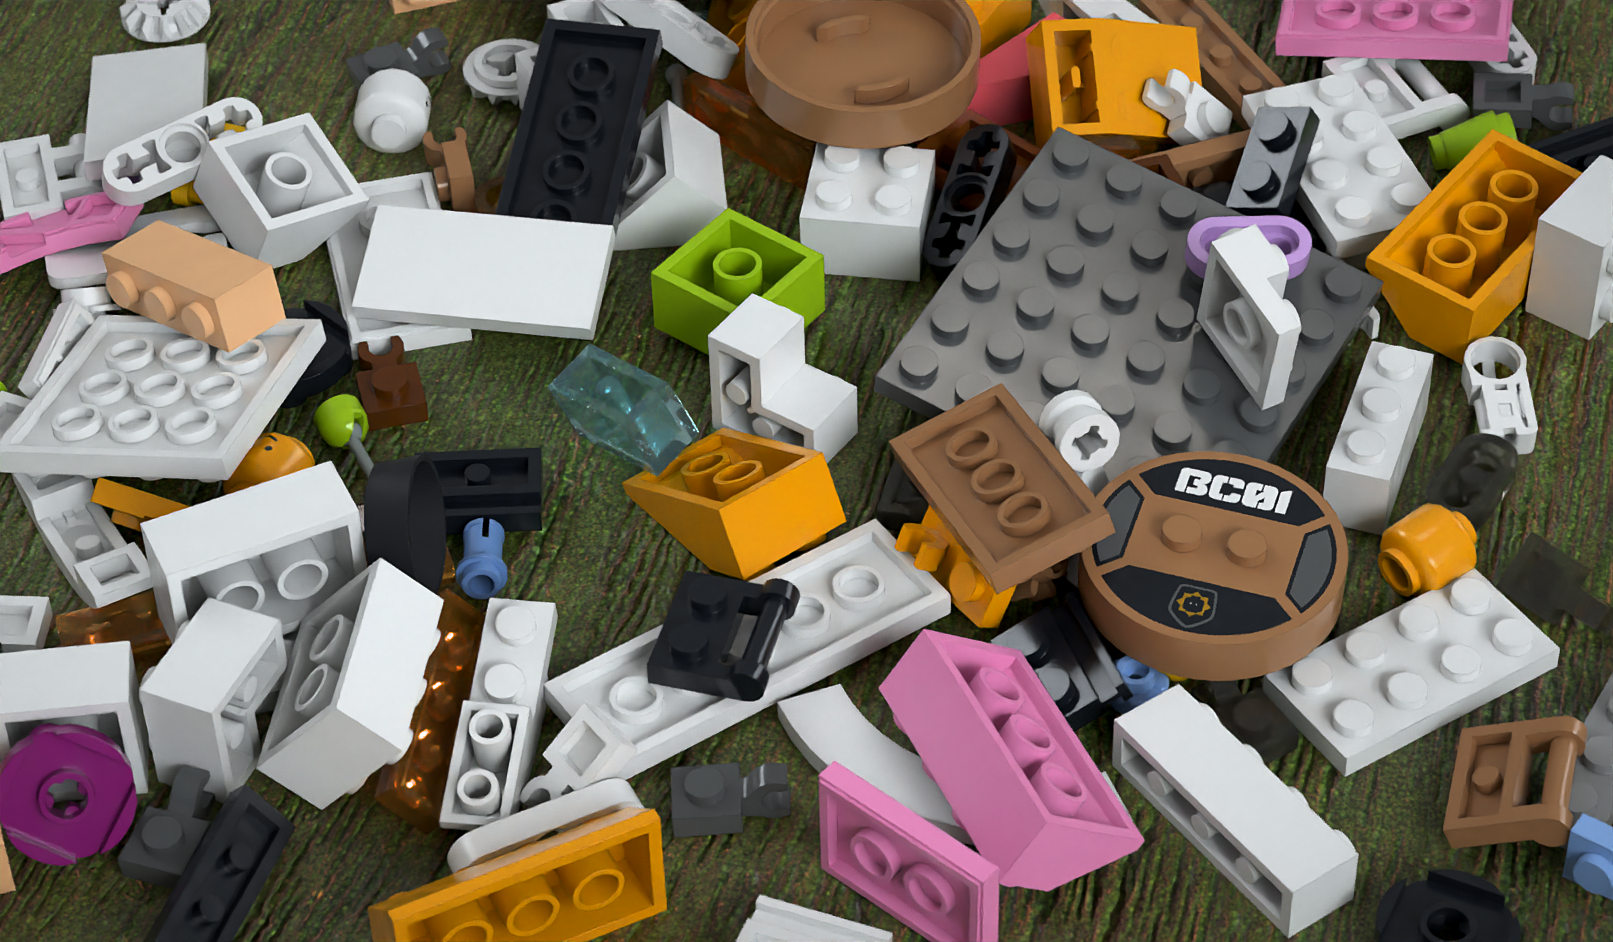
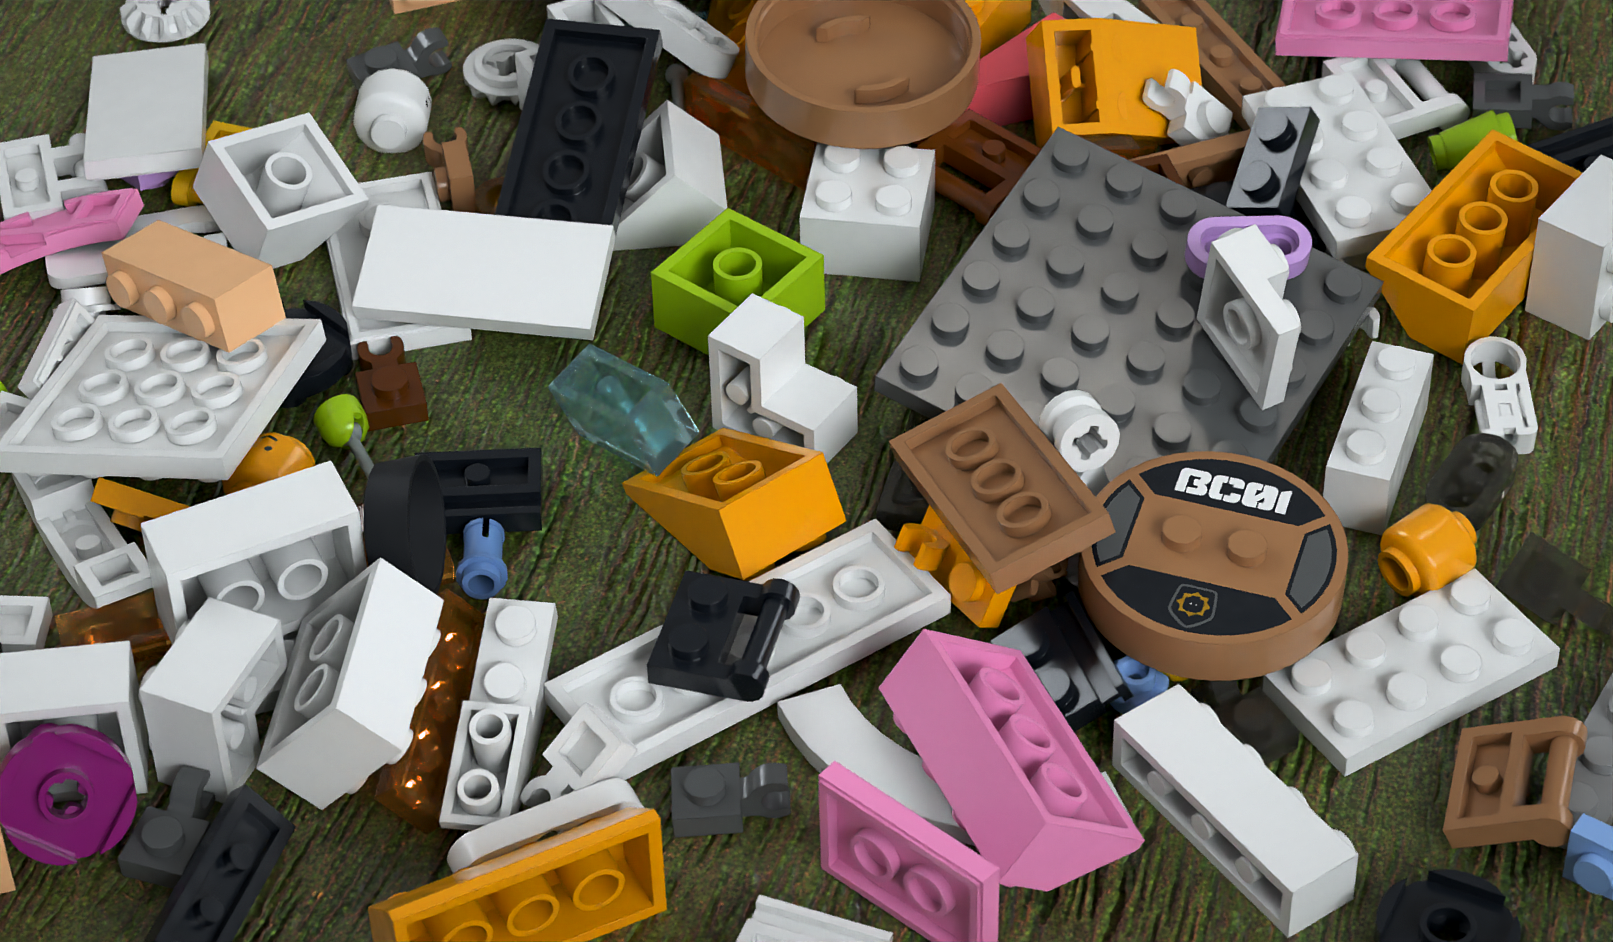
(136, 153): white beam -> none
(965, 179): black beam -> none

